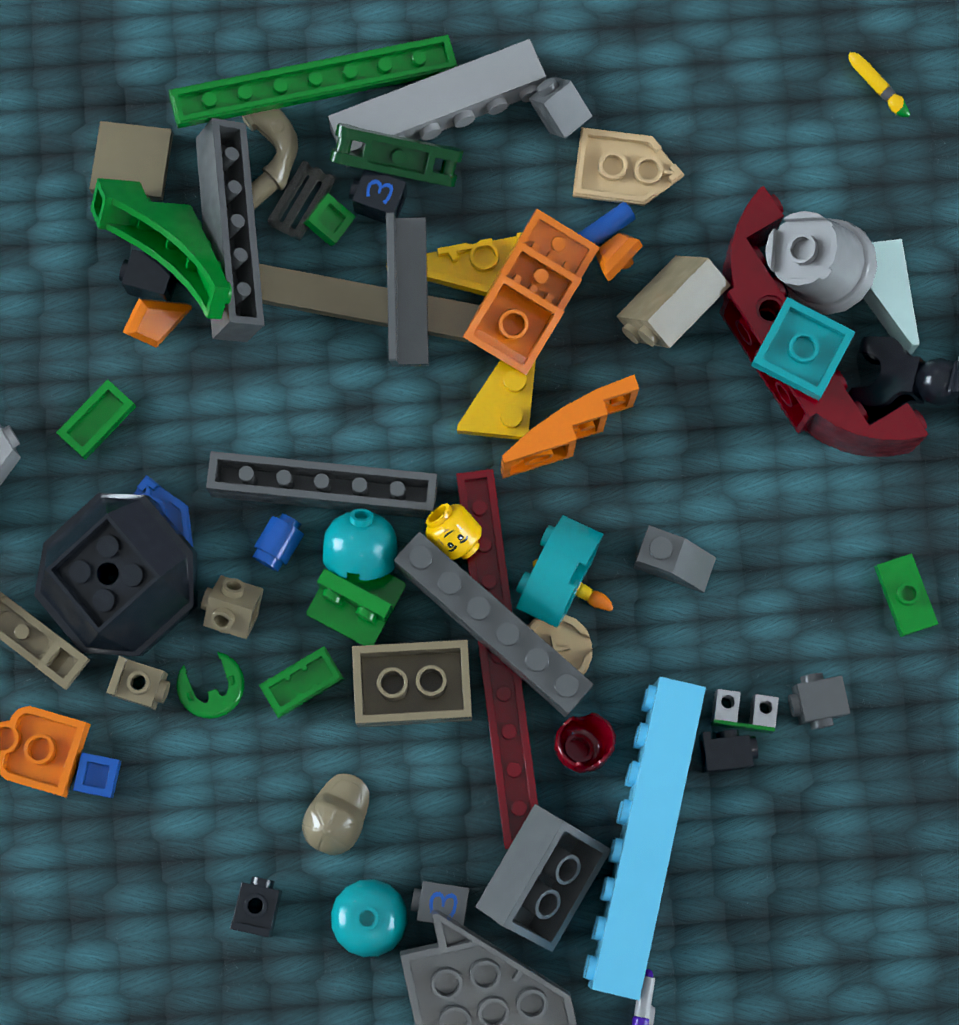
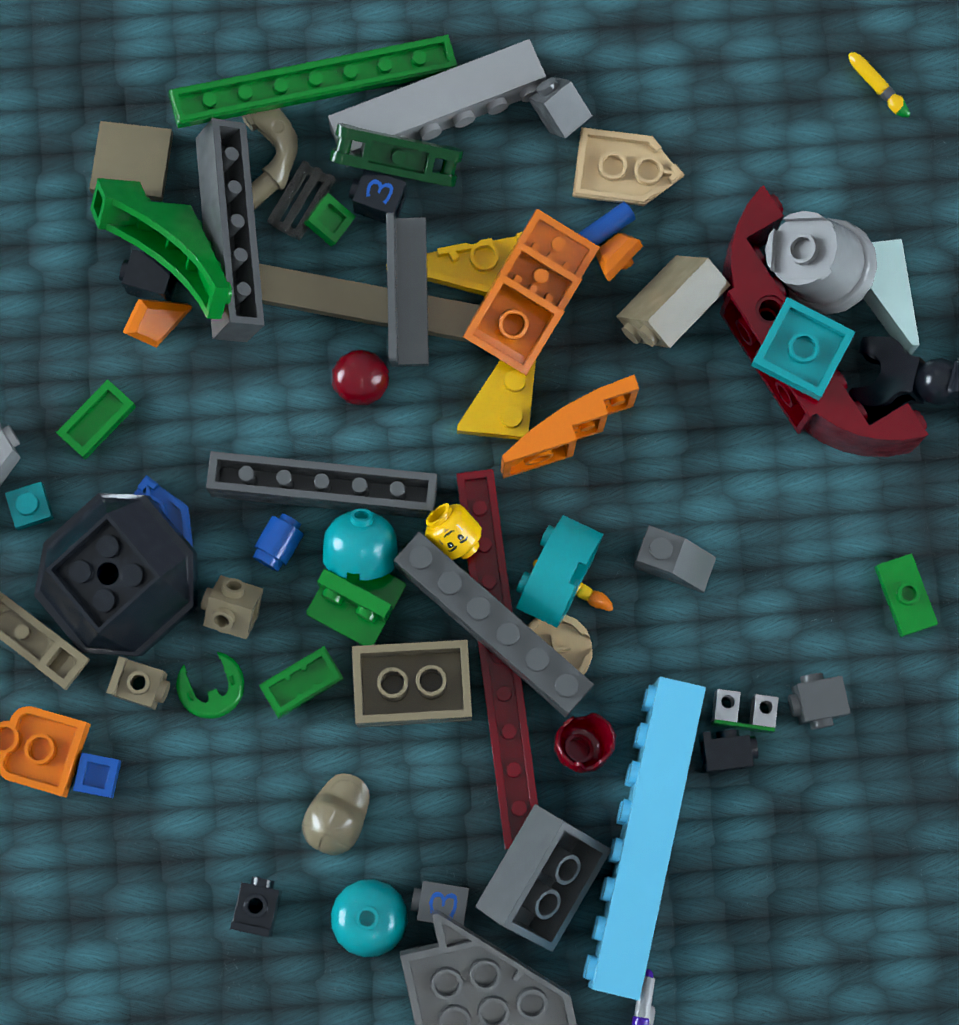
(29, 506): none -> teal plate
(360, 377): none -> dark red hair

